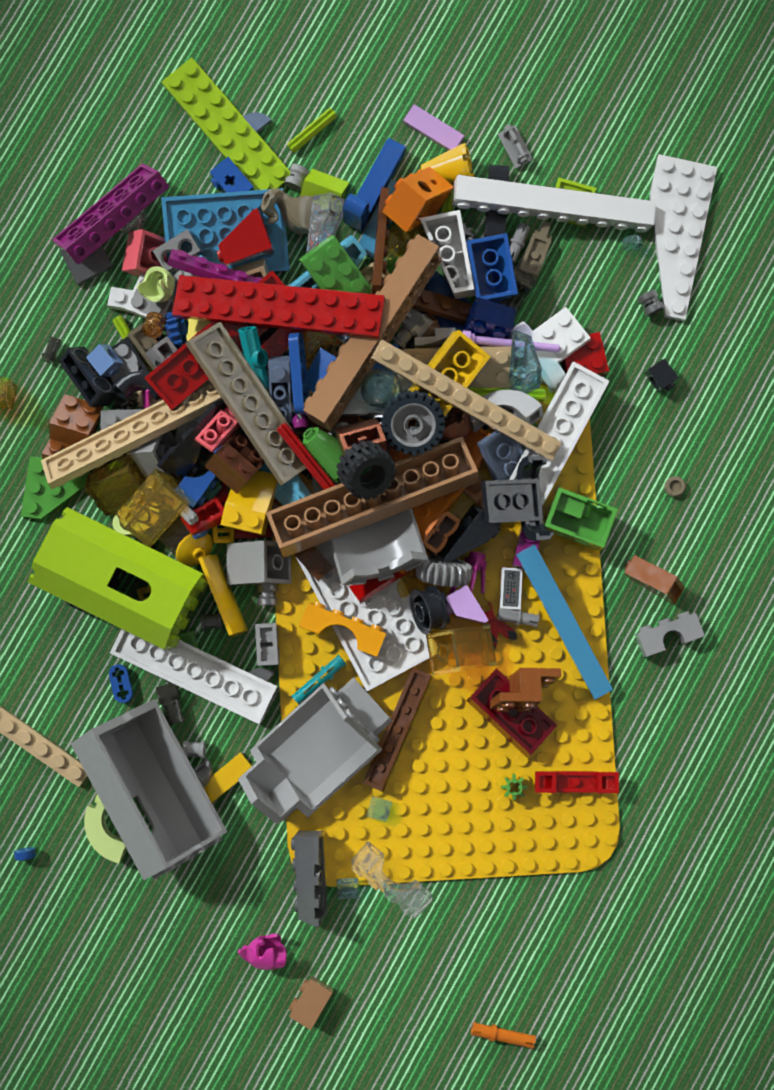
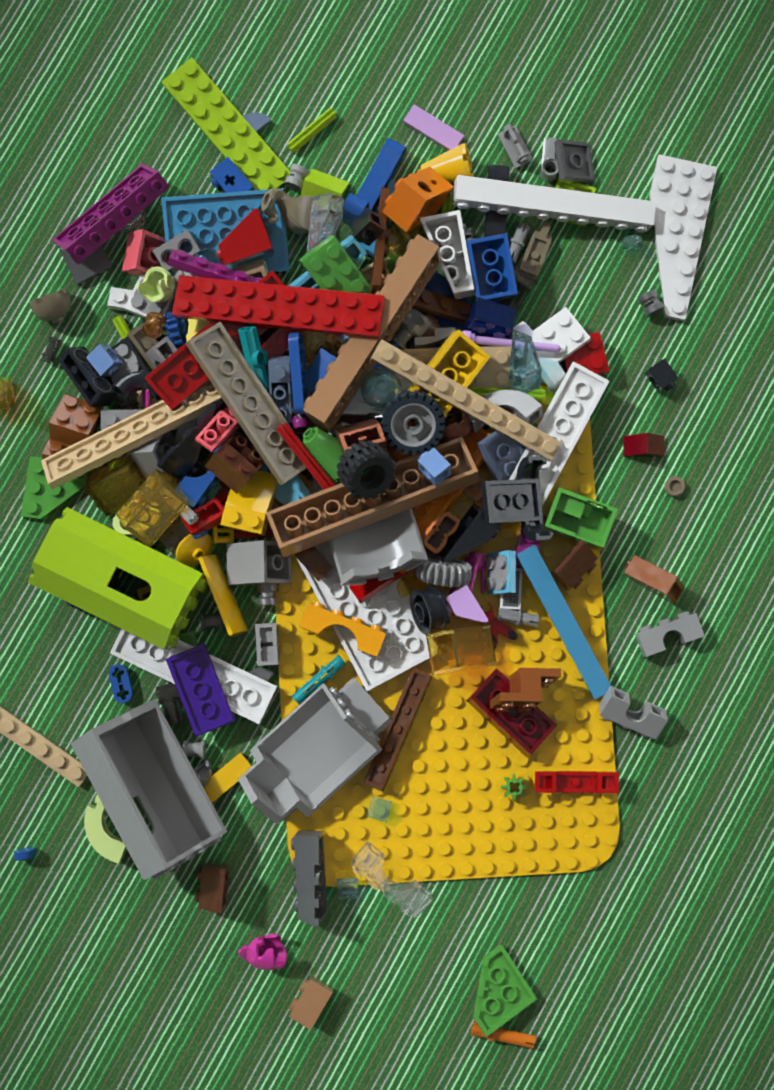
(52, 306): none -> dark tan cylinder
(200, 690): none -> dark purple tile
(213, 887): none -> copper slope
(367, 227): none -> black brick
(434, 466): none -> medium blue brick
(500, 991): none -> bright green plate
(501, 572): none -> piece
(549, 160): none -> light grey piece
(574, 161): none -> dark grey tile
(574, 566): none -> copper slope
(643, 445): none -> dark red slope
(647, 721): none -> light grey arch

